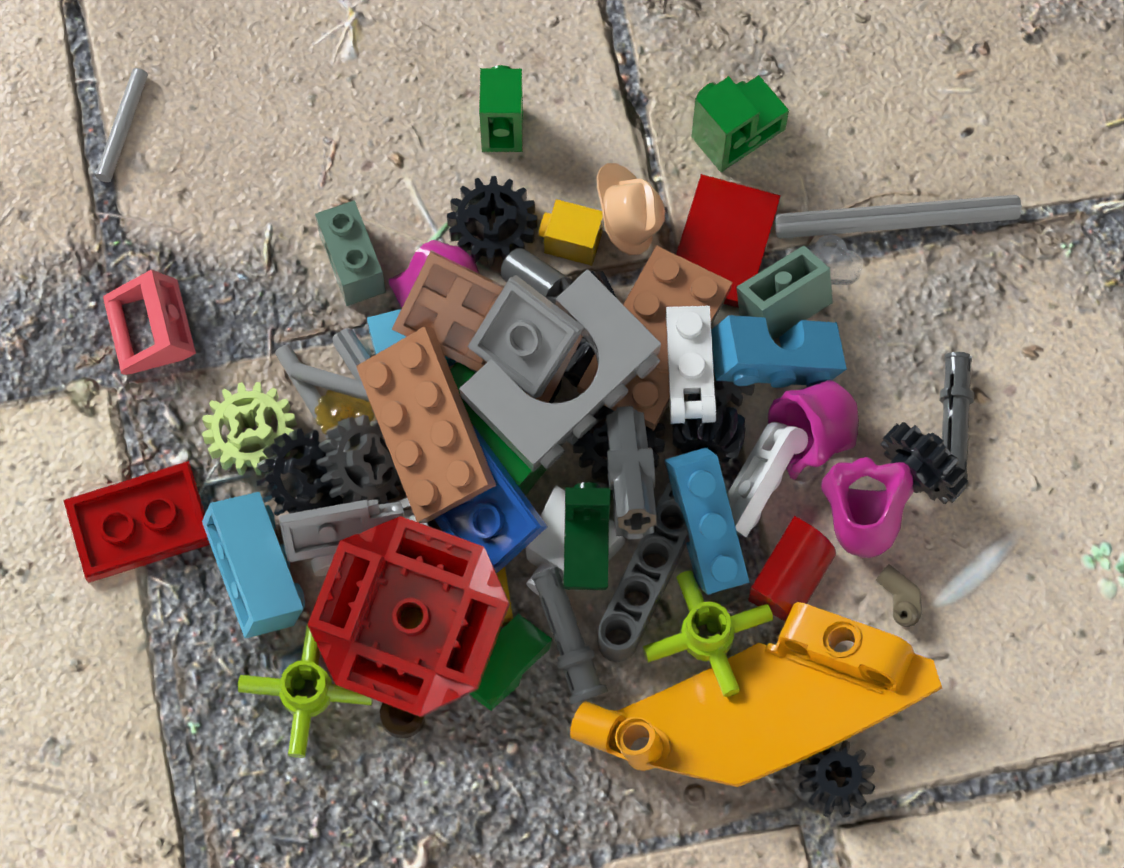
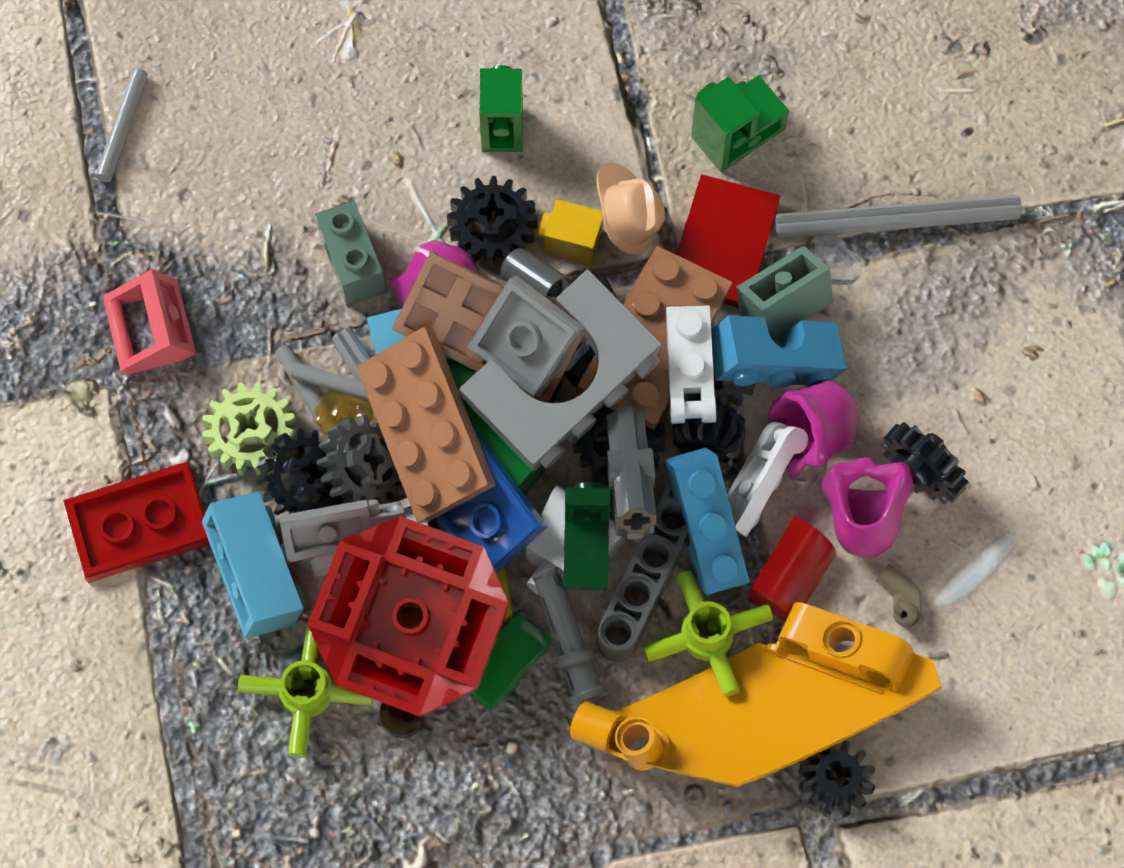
(956, 403): dark grey pin -> none

